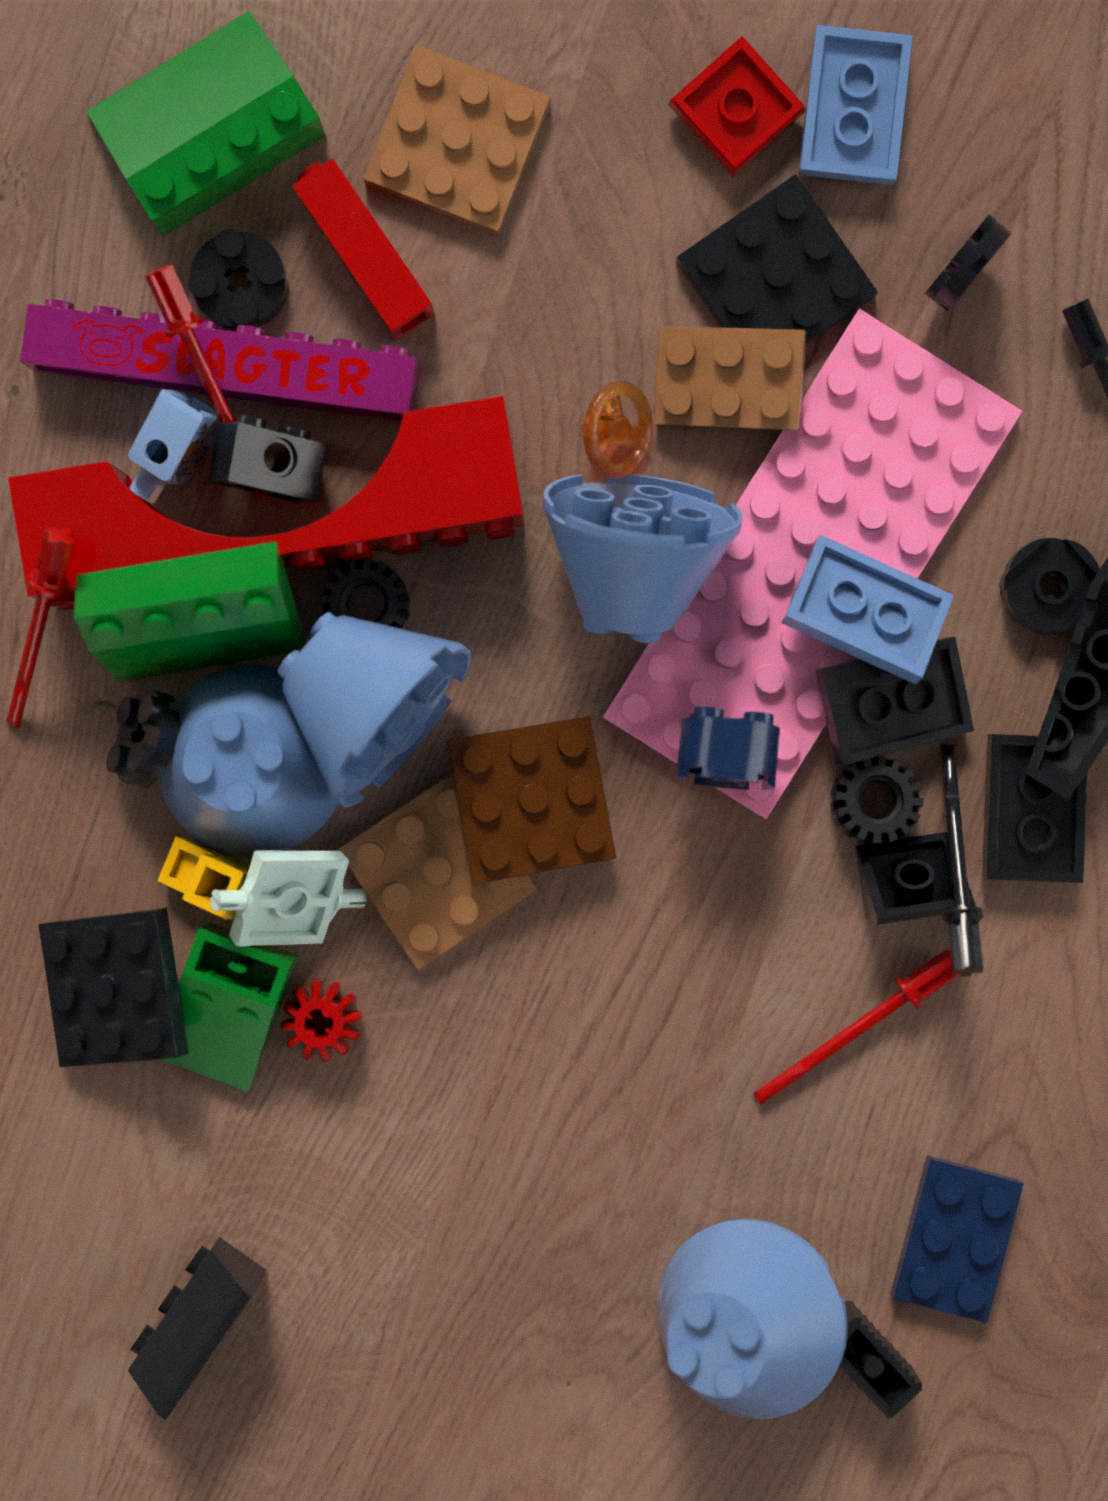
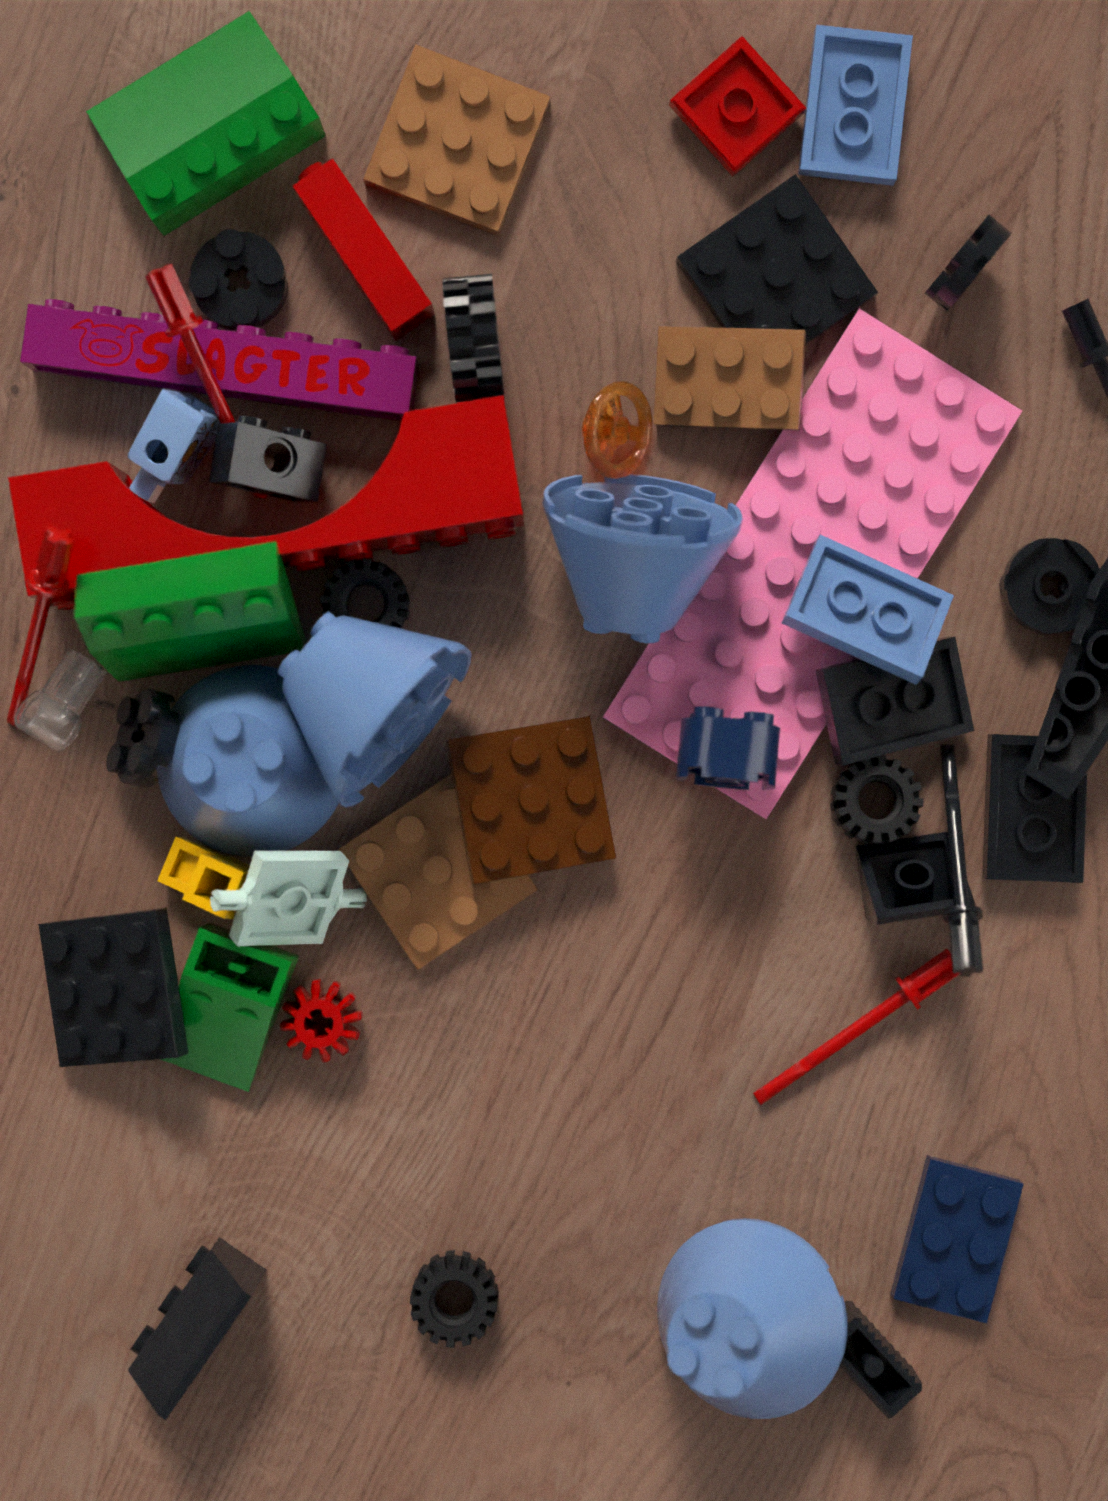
(55, 711): none -> clear piece
(450, 1327): none -> black tyre
(473, 337): none -> black wheel

